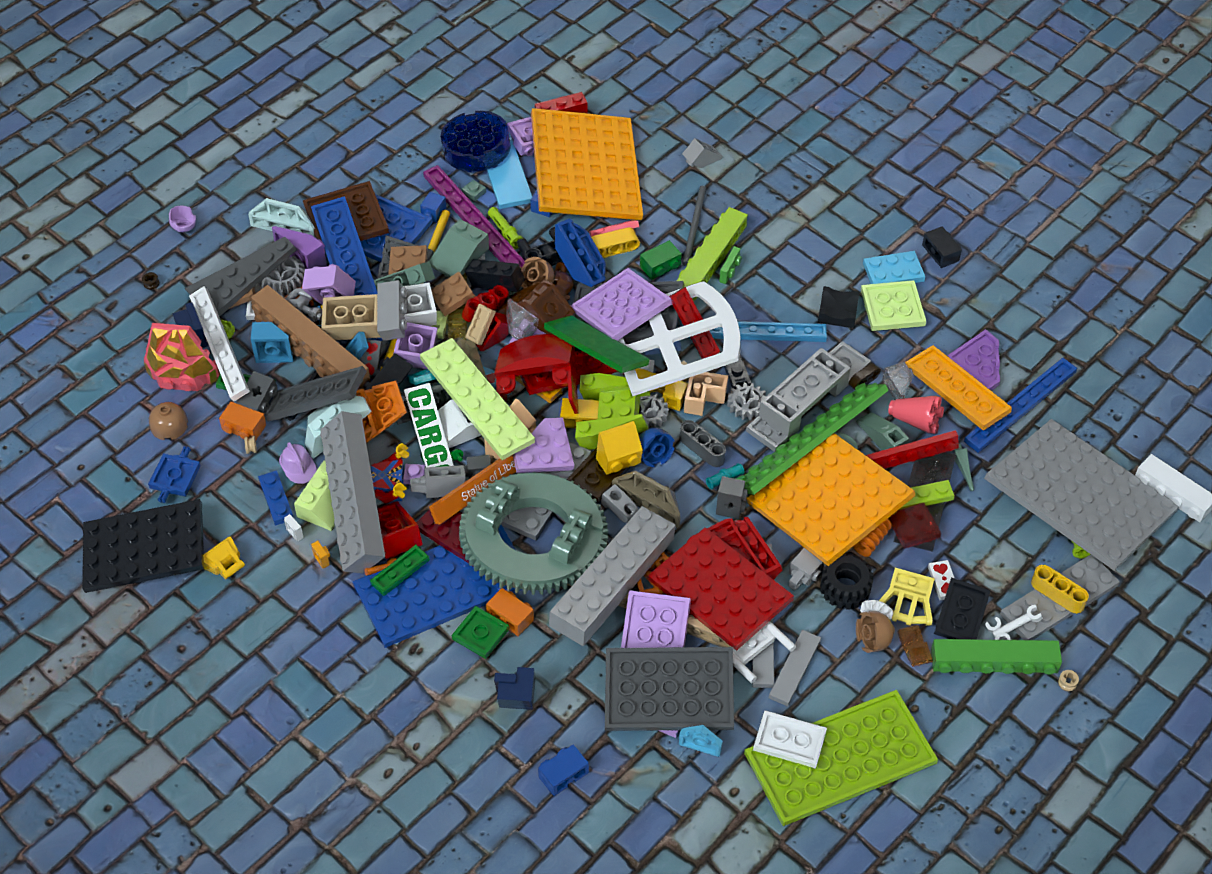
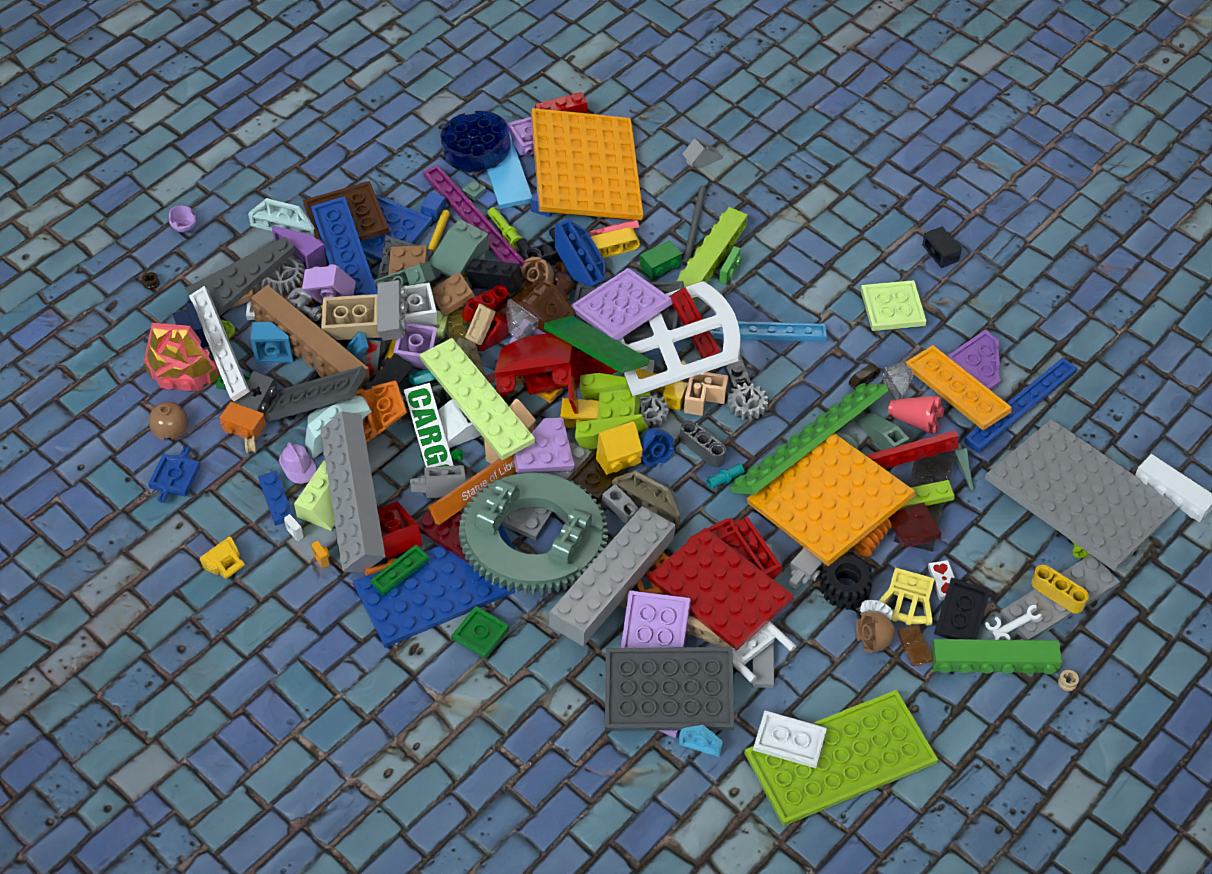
(142, 546): black plate -> none
(389, 475): torso -> none
(413, 471): lavender plate -> none
(476, 464): dark grey brick -> none
(511, 610): orange brick -> none
(516, 690): dark blue plate -> none
(563, 769): blue brick -> none
(731, 497): dark grey brick -> none
(783, 408): light grey bracket -> none
(794, 668): light grey tile -> none
(838, 307): black brick -> none
(894, 268): medium azure plate -> none

